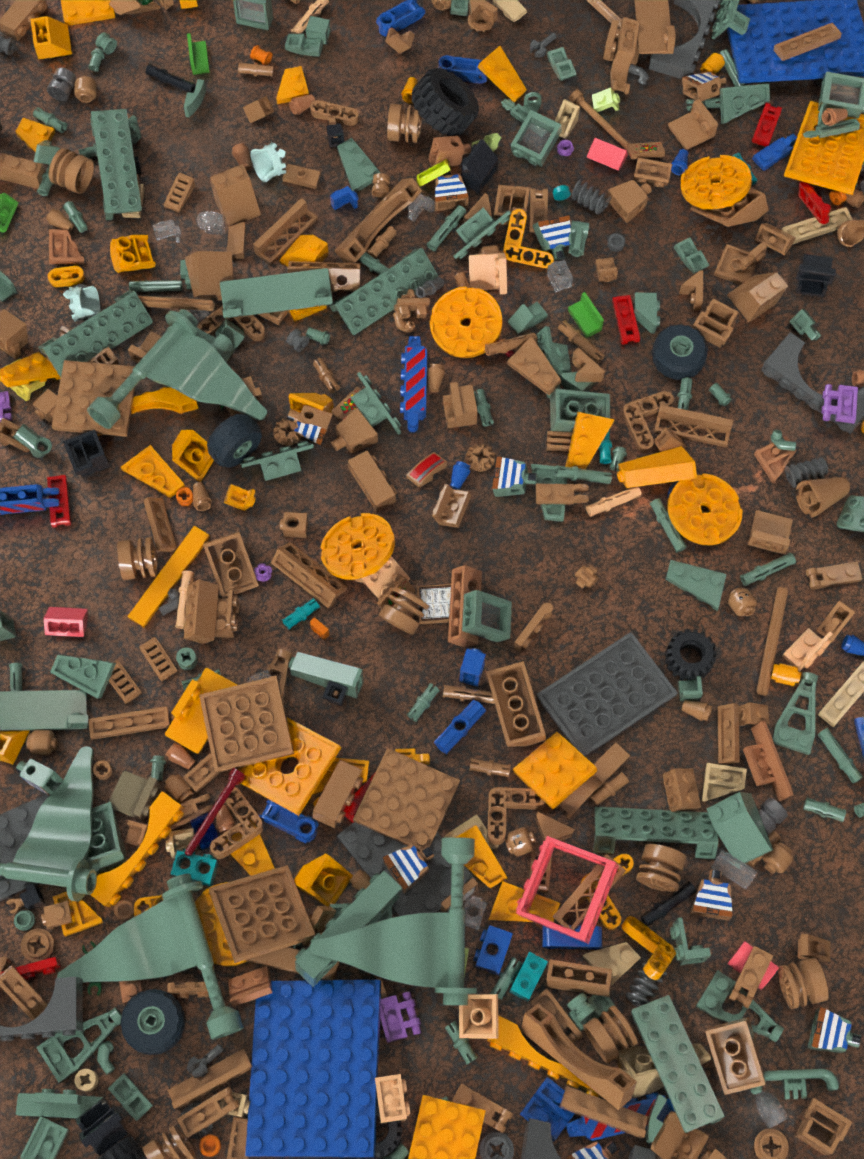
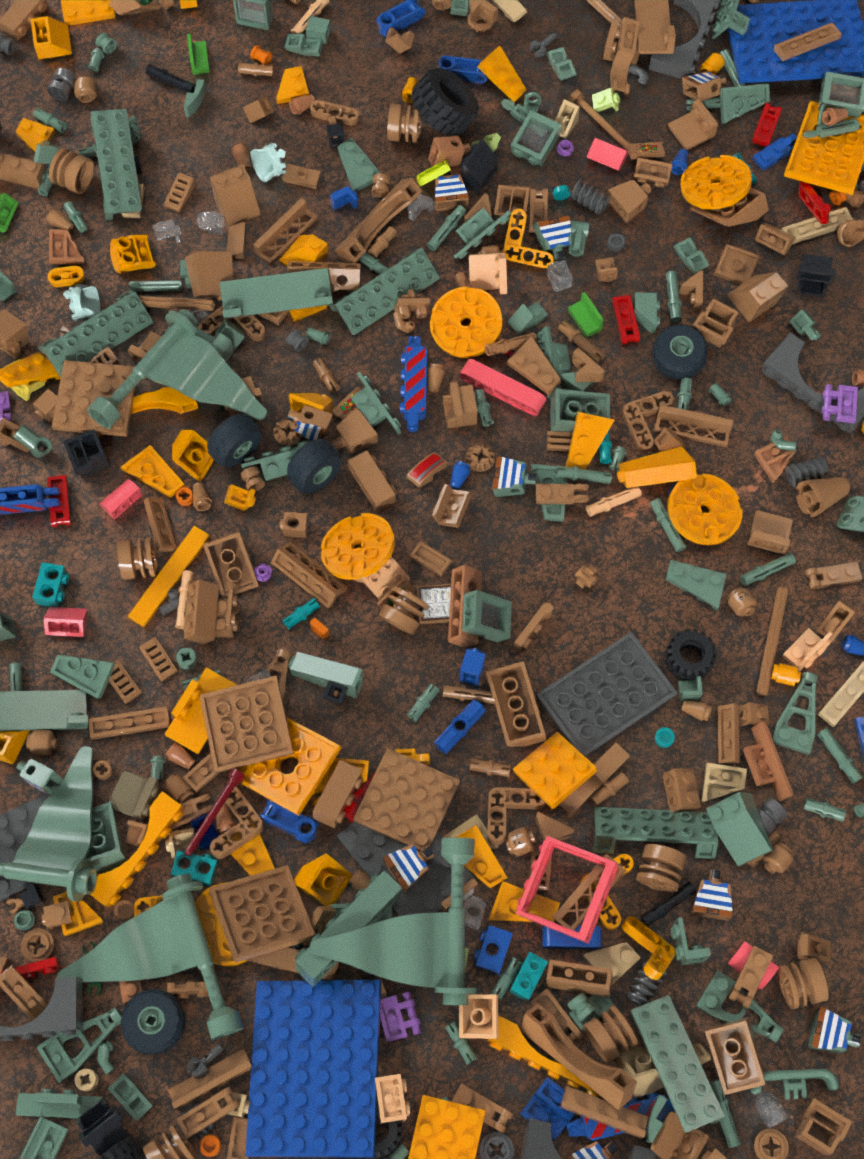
(45, 585): none -> teal brick
(121, 498): none -> coral brick
(249, 986): nougat plate -> none
(252, 478): none -> medium nougat wheel
(314, 466): none -> black wheel
(430, 287): dark grey pin -> none
(430, 558): none -> medium nougat tile
(502, 387): none -> coral beam
(664, 737): none -> teal tile
(673, 294): none -> sand green pin
(727, 1123): none -> sand green pin
(734, 869): clear tile -> none
(754, 256): medium nougat plate -> none

